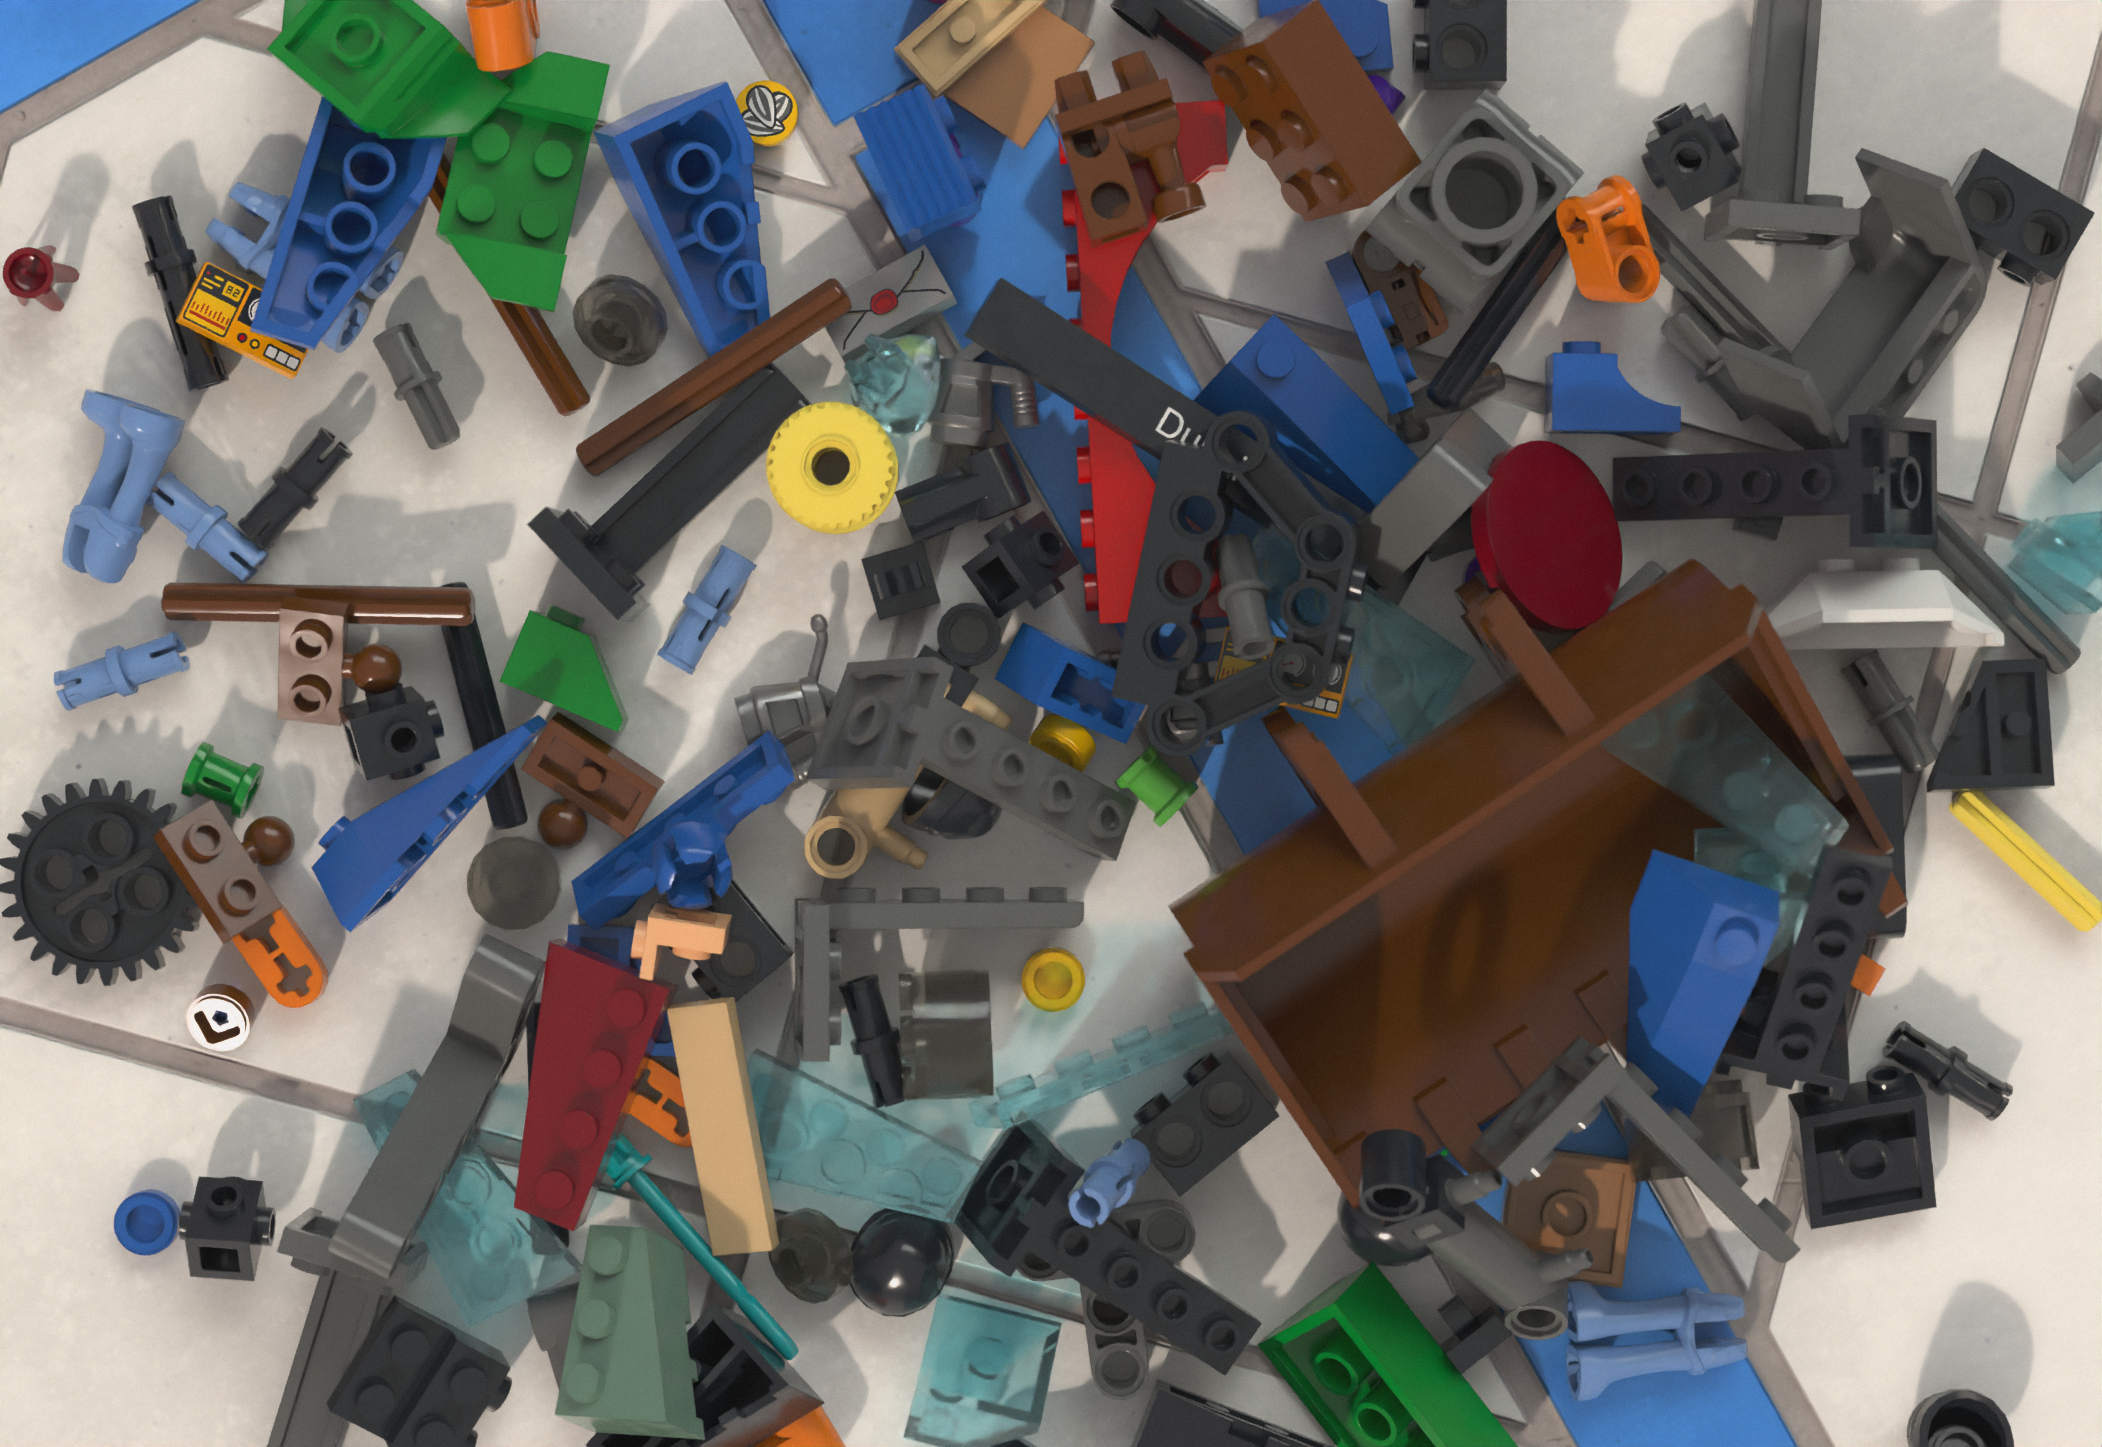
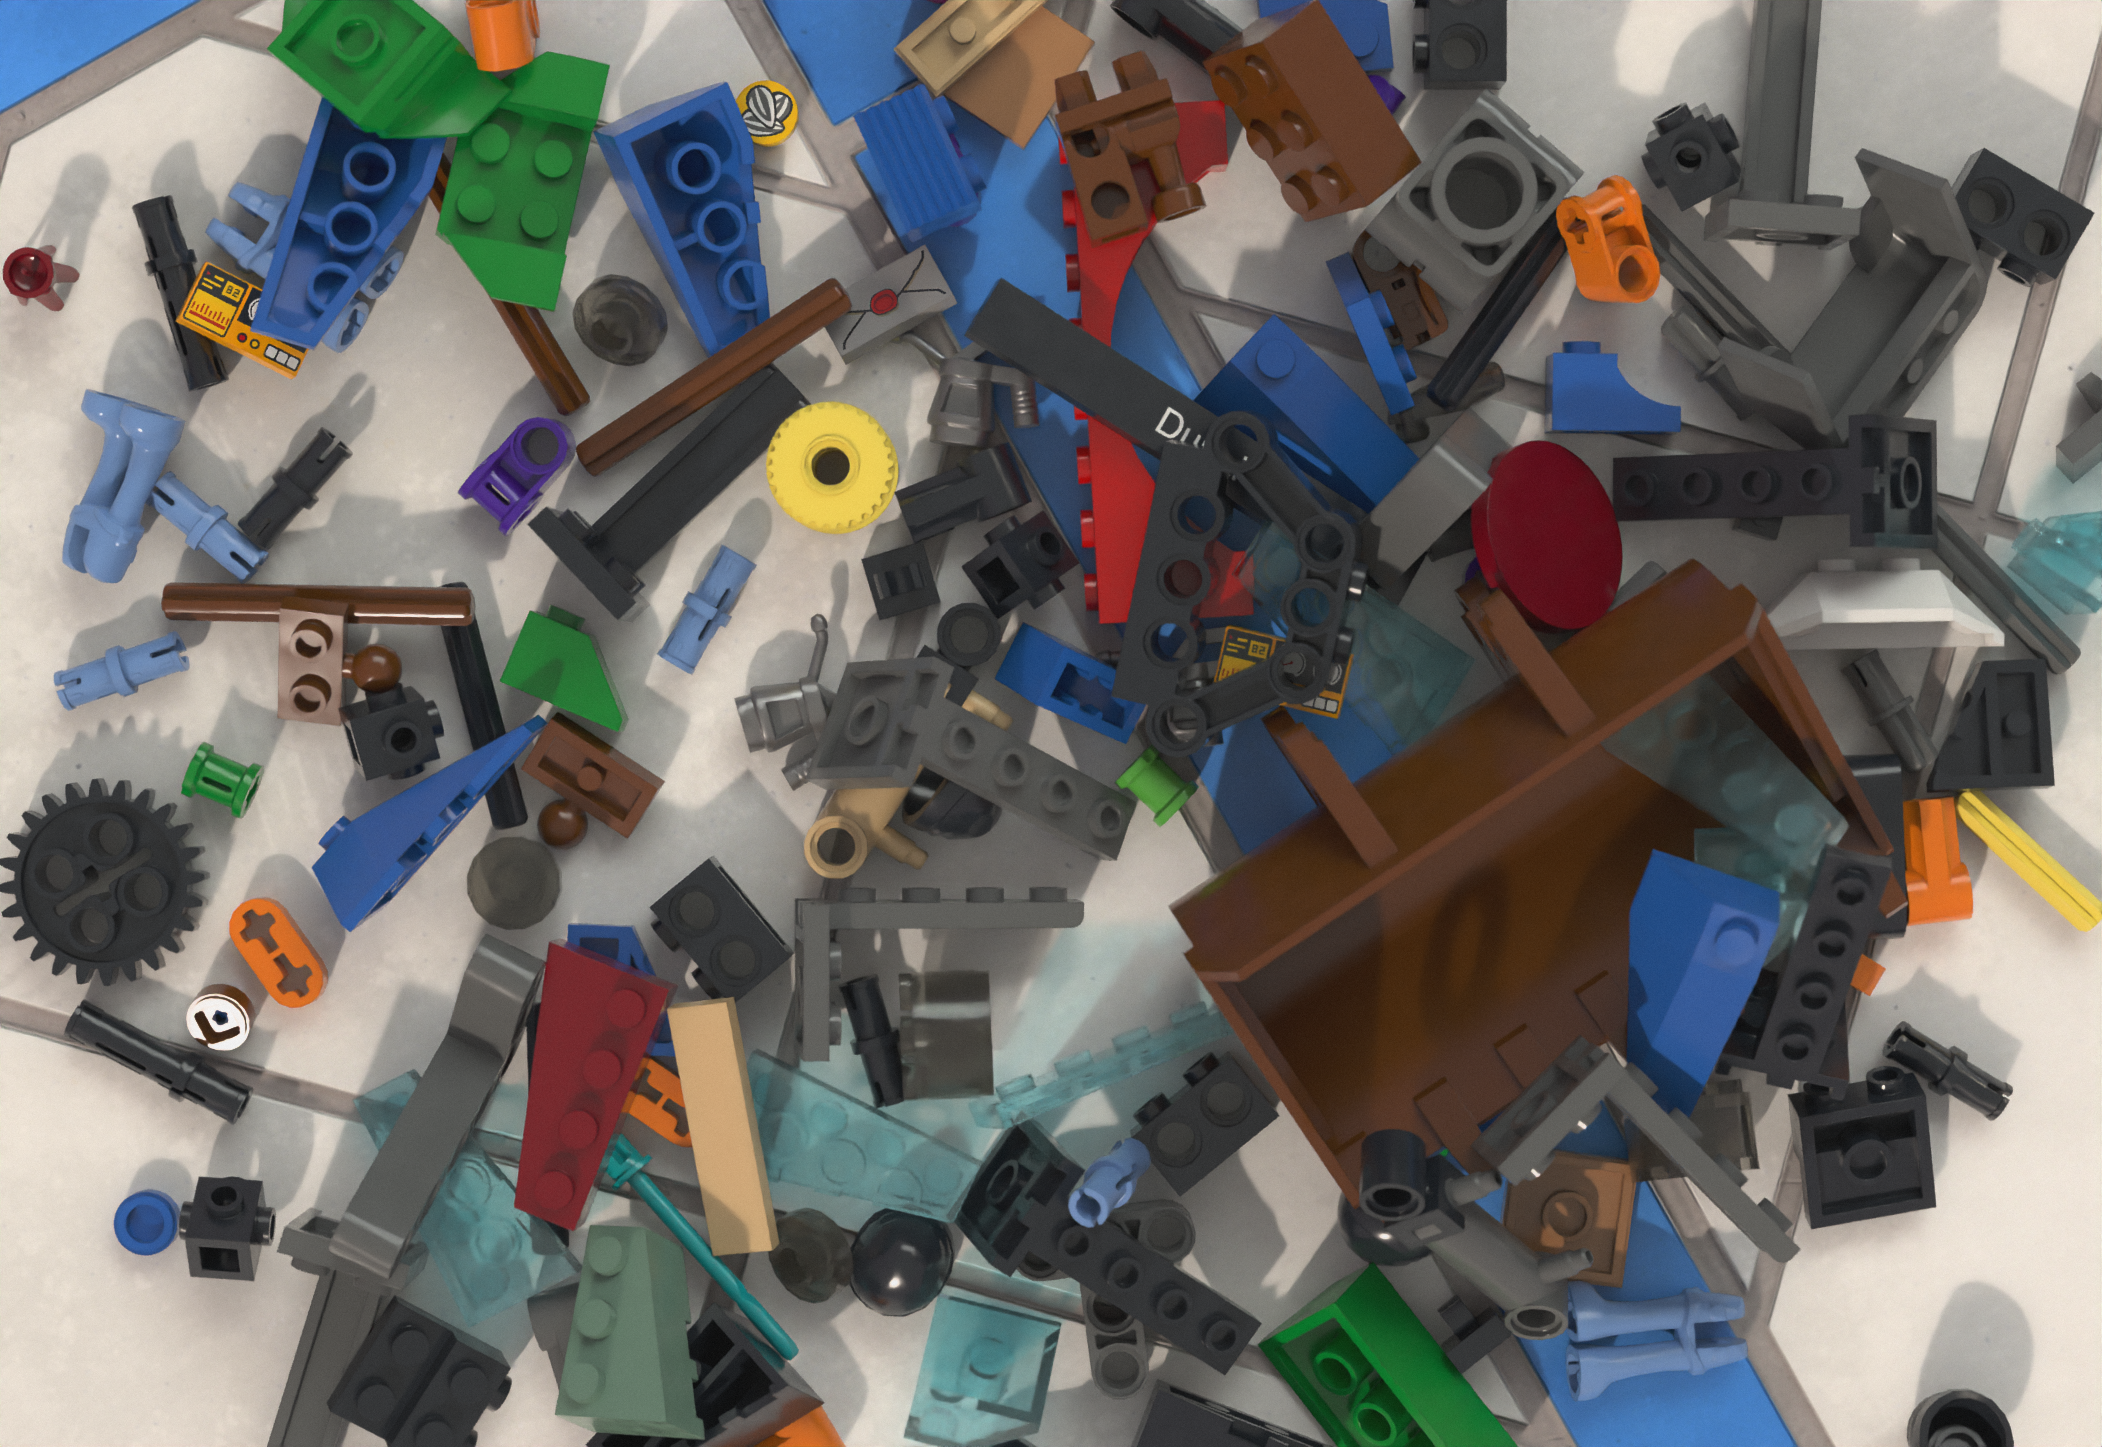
(146, 1055): none -> black pin
(223, 870): reddish brown plate -> none
(417, 385): dark grey axle -> none
(517, 474): none -> dark purple piece
(686, 843): blue plate -> none
(689, 932): light nougat bracket -> none
(897, 381): clear light blue piece -> none
(1053, 979): yellow tile -> none
(1064, 741): yellow tile -> none
(1243, 597): dark grey axle -> none
(1935, 877): none -> orange piece

